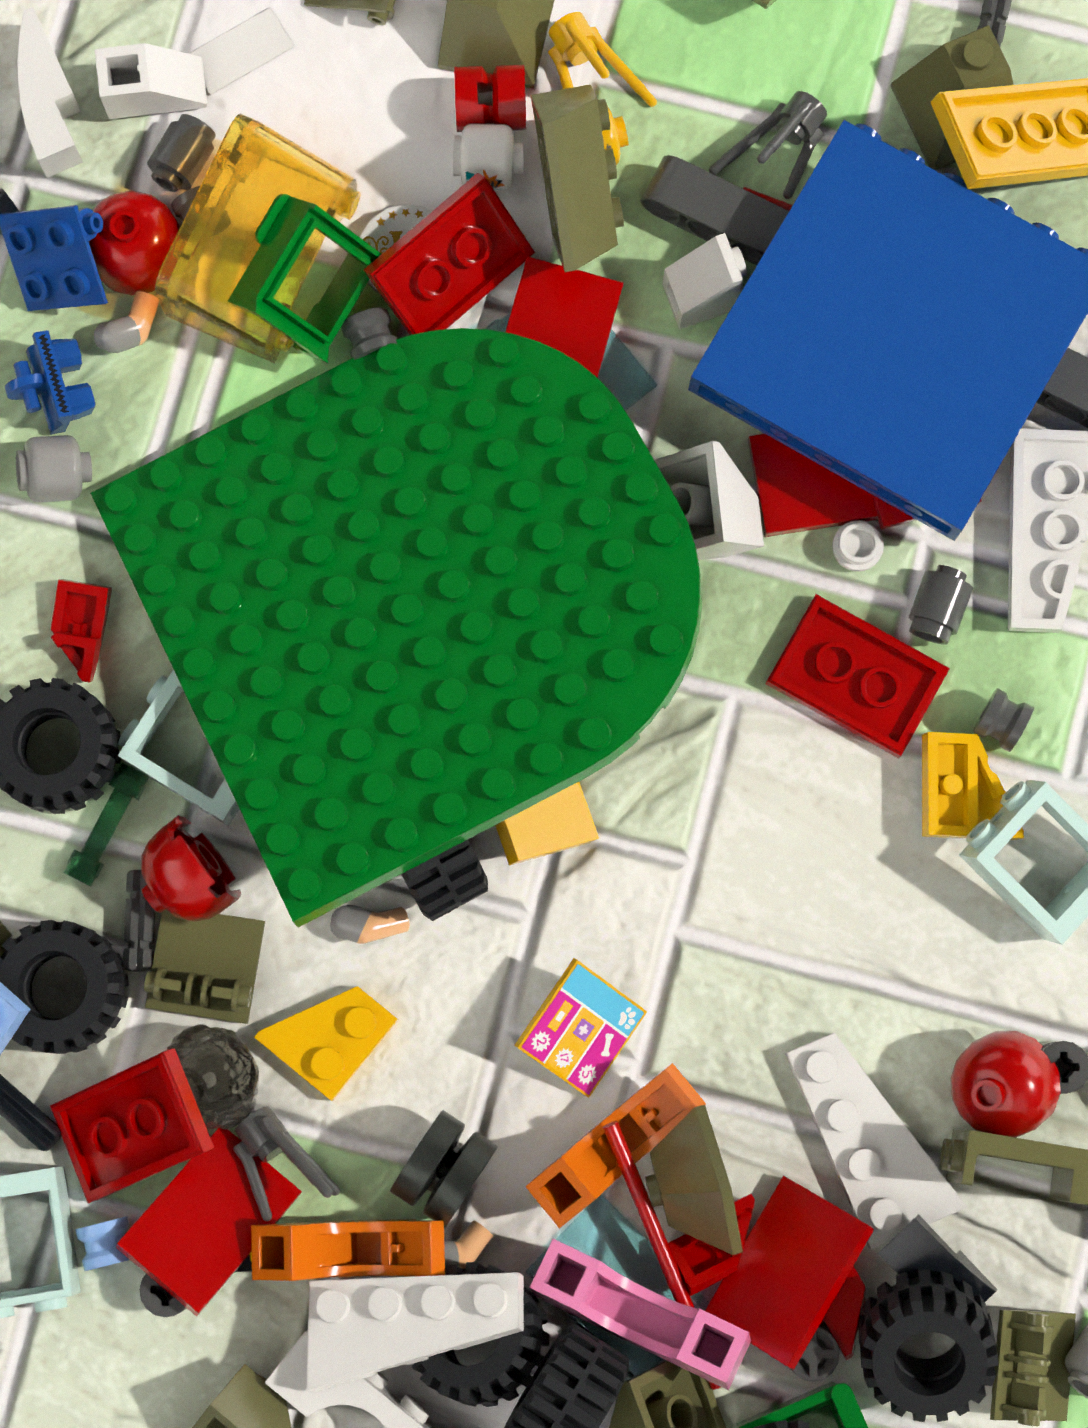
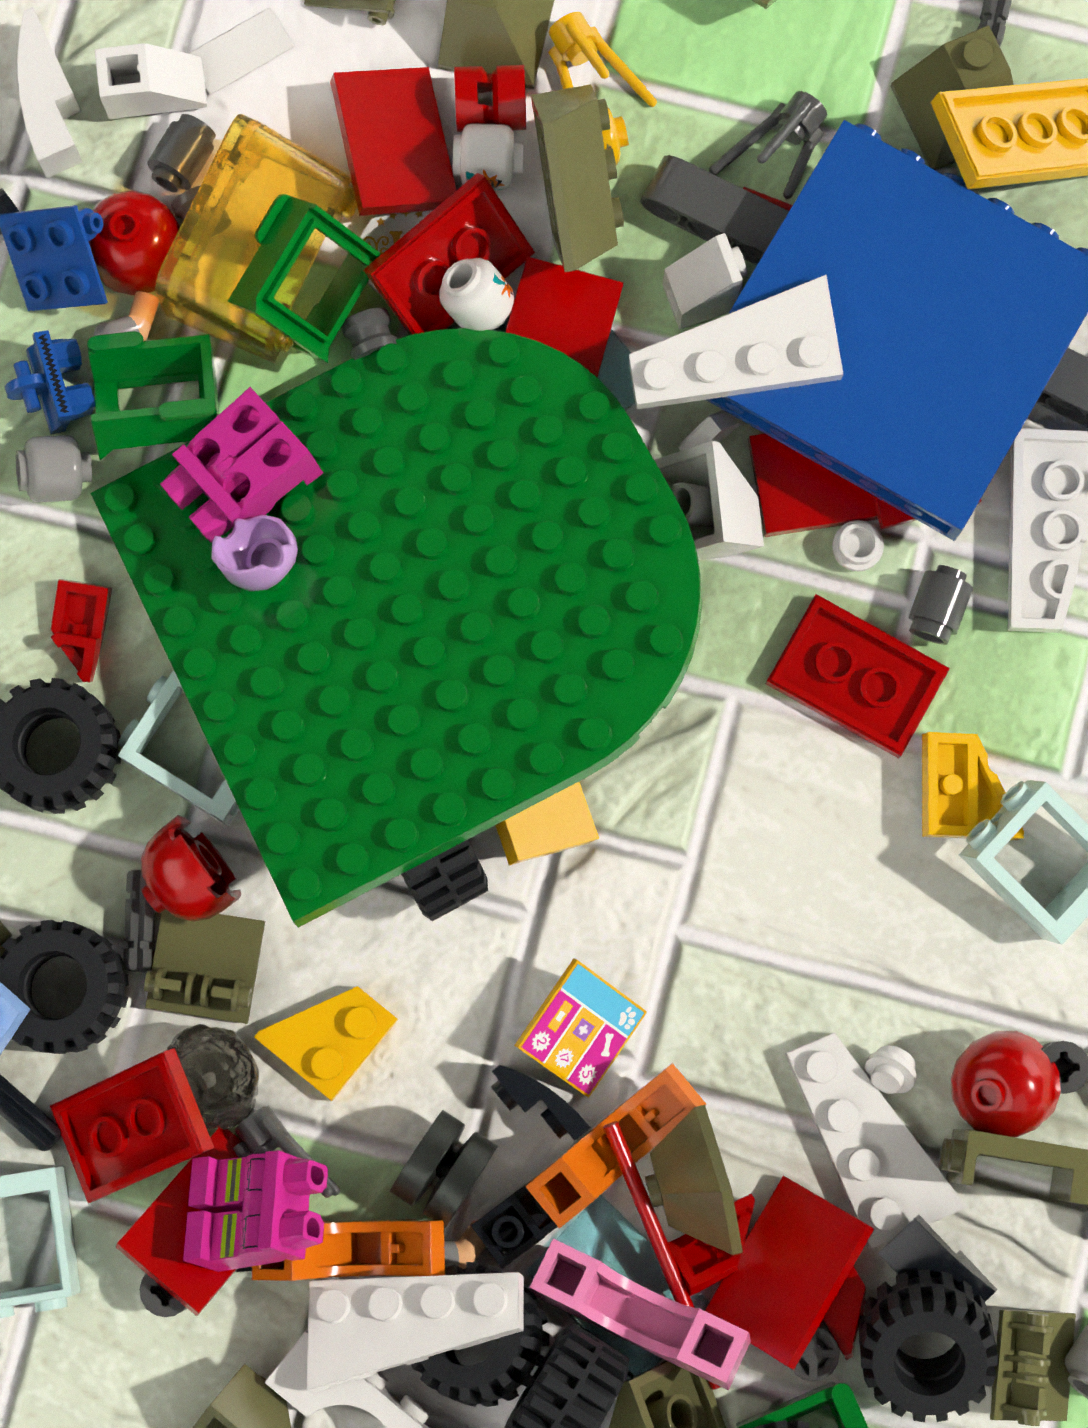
(101, 1243): light blue wheel -> none
(127, 784): clear green bar -> none
(130, 362): none -> green piece
(241, 464): none -> dark pink hips
(252, 1210): none -> dark pink hips
(256, 552): none -> lavender hair
(367, 926): arm -> none
(393, 140): none -> red tile
(476, 294): none -> white head
(513, 1226): none -> black slope
(519, 1089): none -> black slope
(713, 428): none -> white tile
(751, 350): none -> white wing
(891, 1070): none -> white plate
(1003, 720): dark grey wheel -> none

